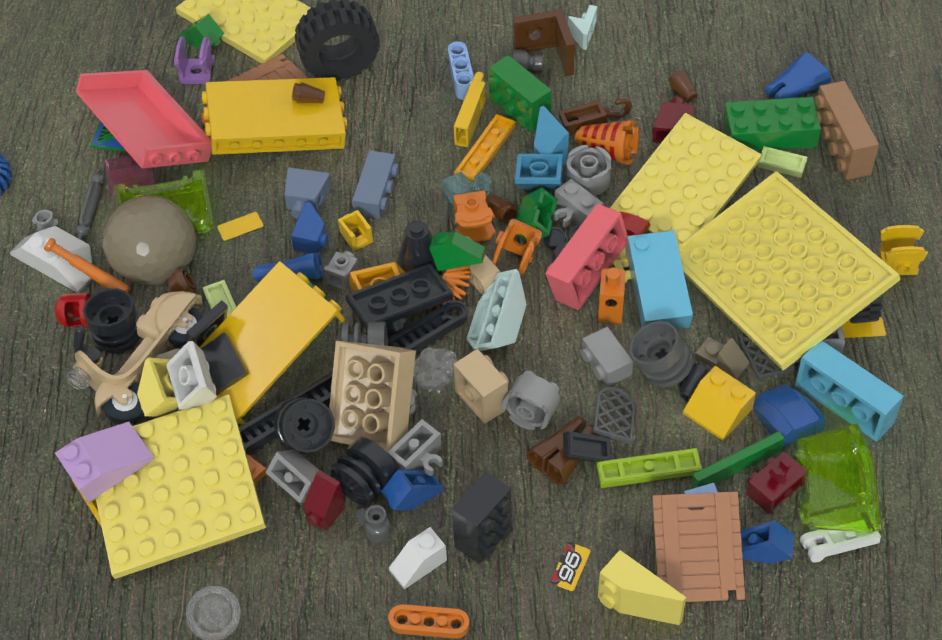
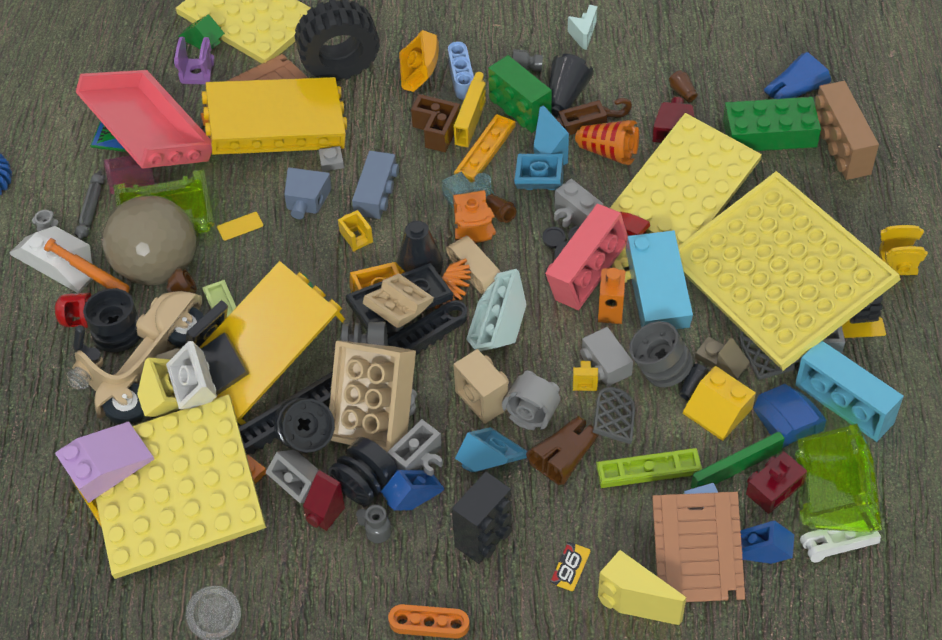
(307, 94): reddish brown cone -> none
(308, 264): blue piece -> none
(309, 231): blue slope -> none
(331, 158): none -> light grey plate
(339, 269): light grey brick -> none
(398, 300): none -> tan slope
(418, 60): none -> light orange slope
(418, 558): white slope -> none
(434, 369): clear plate -> none
(436, 119): none -> reddish brown brick
(455, 251): green slope -> none
(488, 449): none -> dark azure slope
(507, 241): orange piece -> none
(537, 211): green brick -> none
(551, 32): reddish brown bracket -> none
(567, 80): none -> black cone
(585, 377): none -> yellow tile
(586, 447): black tile -> none
(589, 168): light grey brick -> none
(782, 162): yellowish green tile -> none

